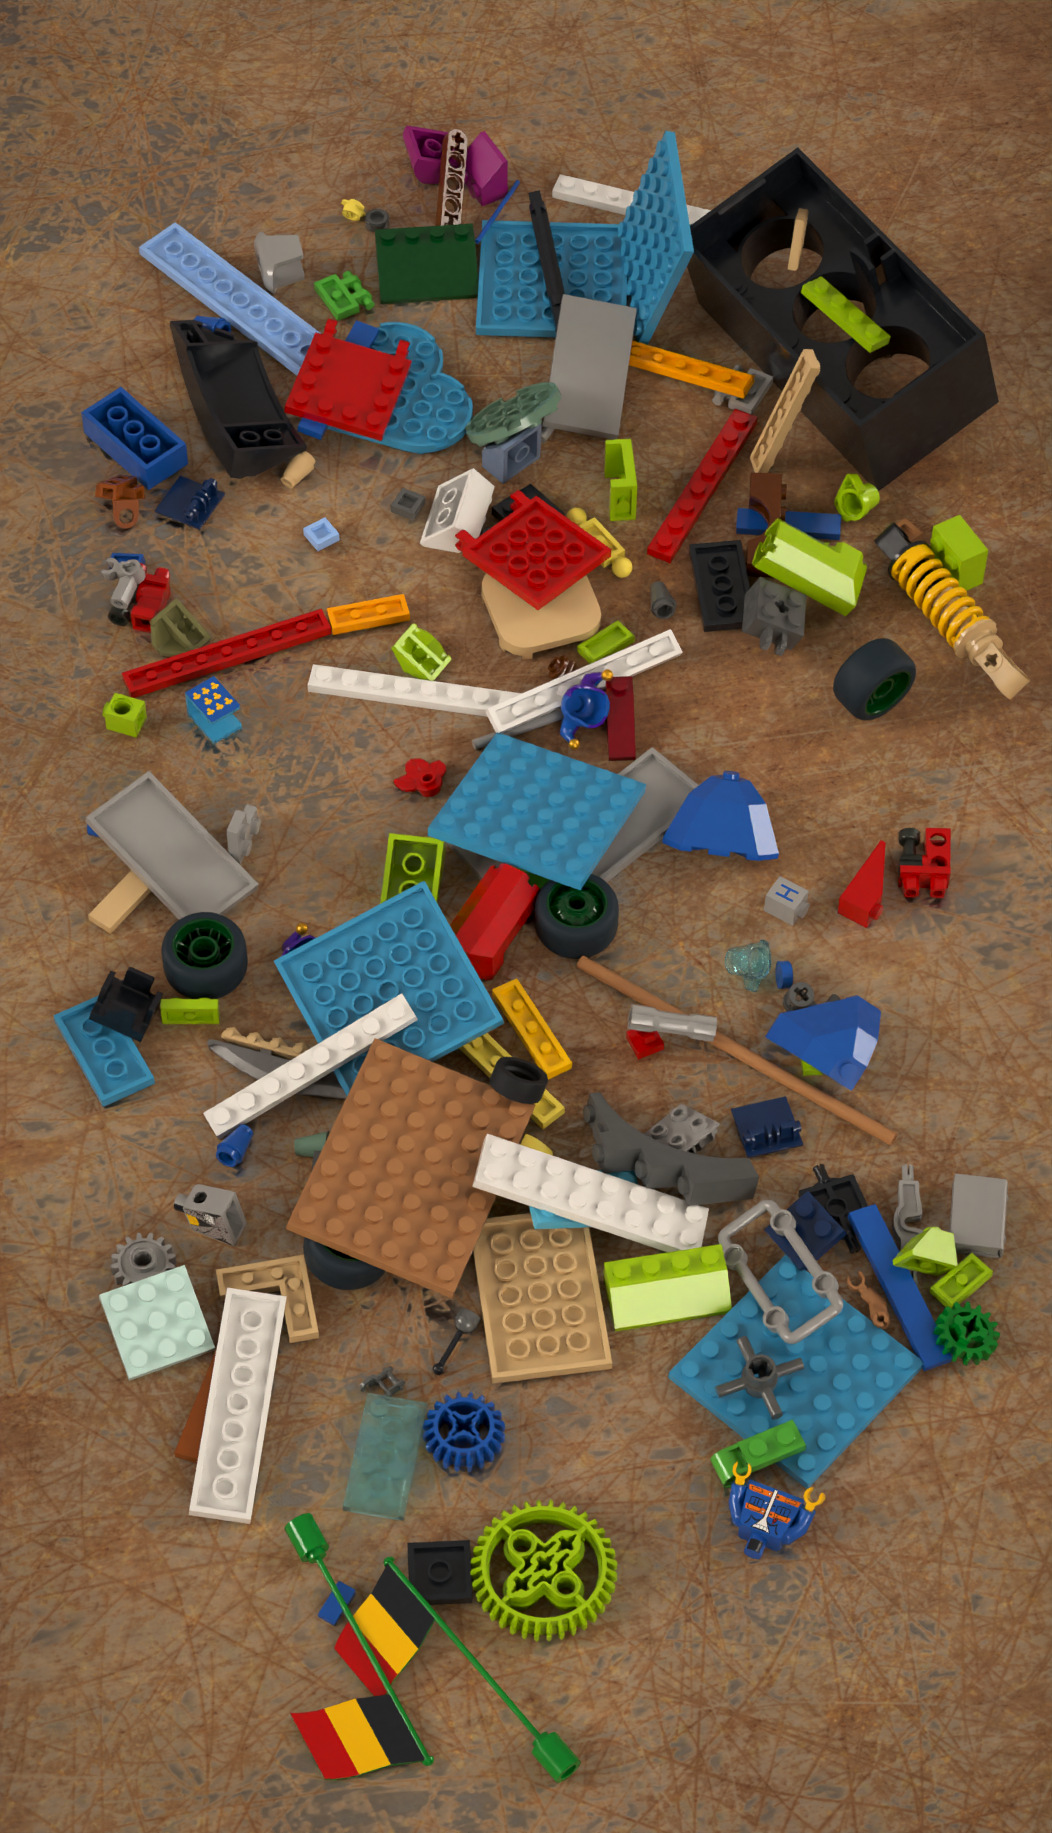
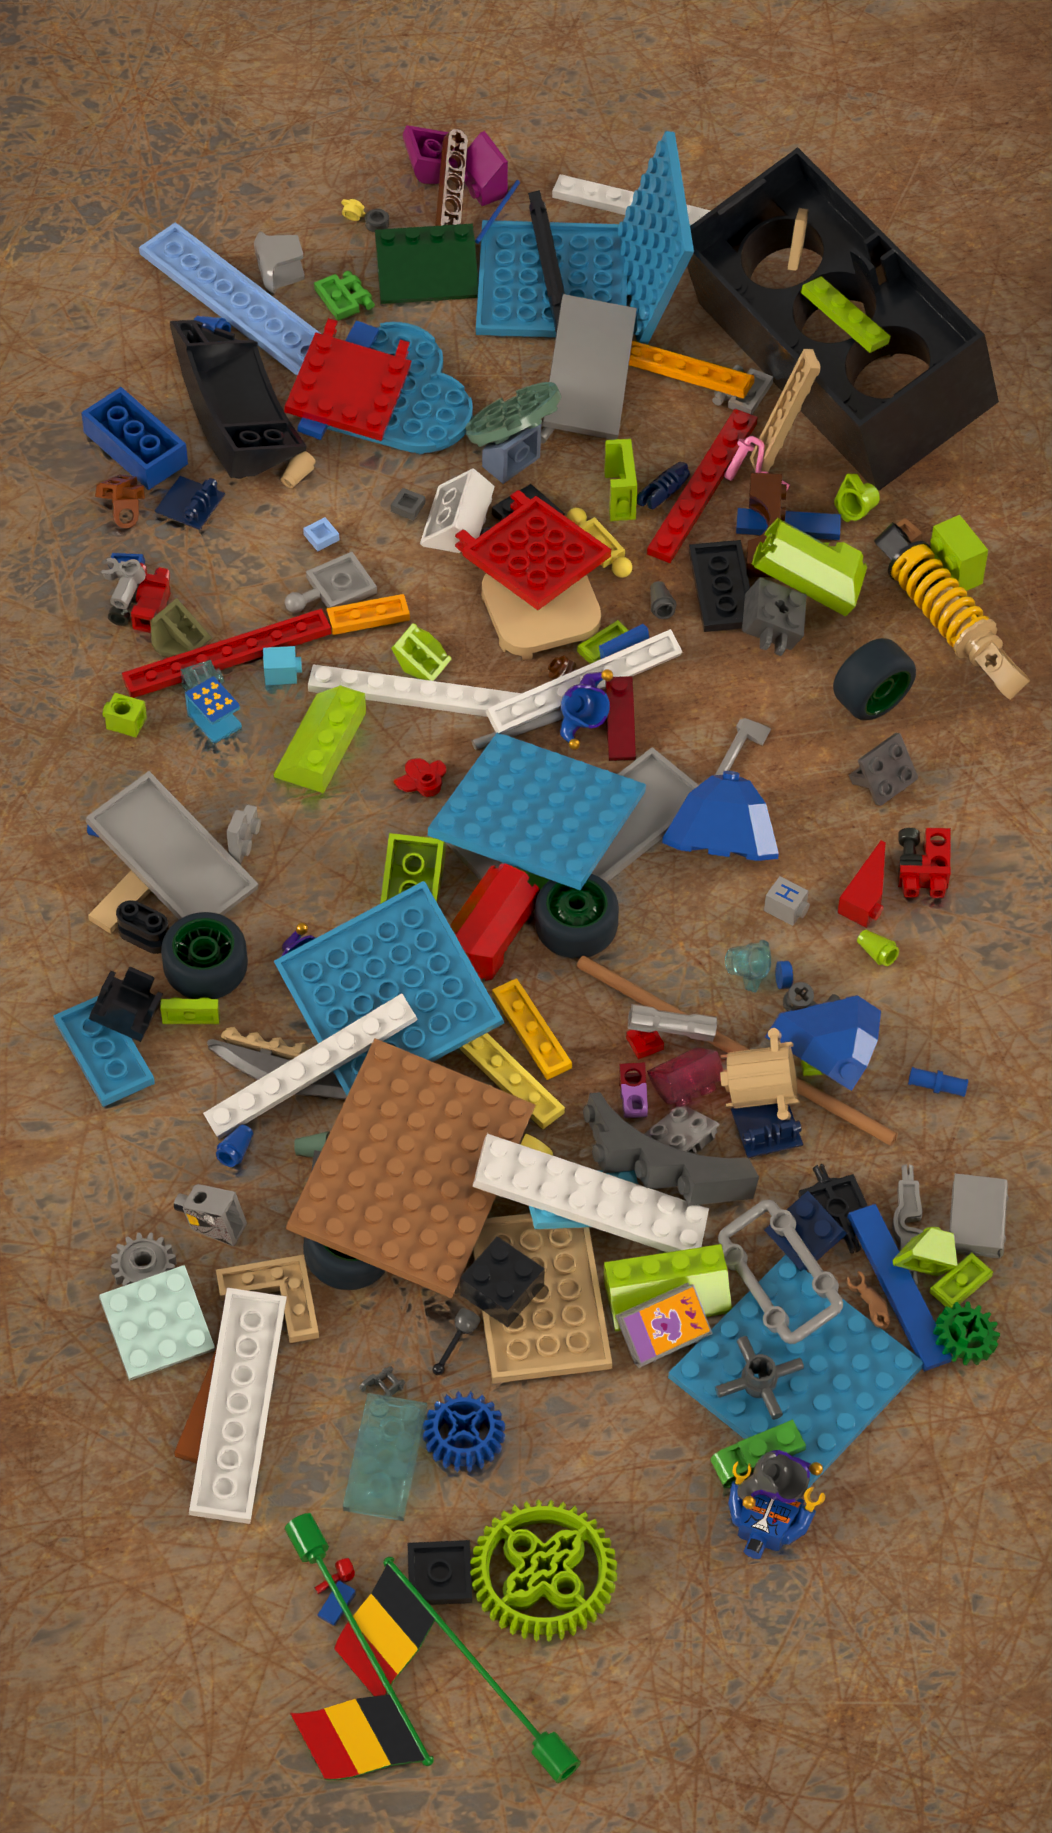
(141, 926): none -> black brick
(199, 673): none -> clear light blue brick
(281, 665): none -> medium azure brick
(322, 738): none -> lime slope
(336, 583): none -> light grey plate
(344, 1573): none -> red hand
(502, 1281): none -> black brick
(518, 1080): black tyre -> none
(624, 641): none -> blue tile
(633, 1090): none -> leg
(663, 485): none -> dark blue hinge
(664, 1324): none -> piece
(686, 1075): none -> clear pink brick
(744, 447): none -> bright pink piece
(745, 729): none -> light grey piece
(762, 1076): none -> tan container
(778, 1478): none -> dark grey piece
(878, 947): none -> lime cone
(885, 770): none -> flat silver bracket
(938, 1081): none -> blue pin

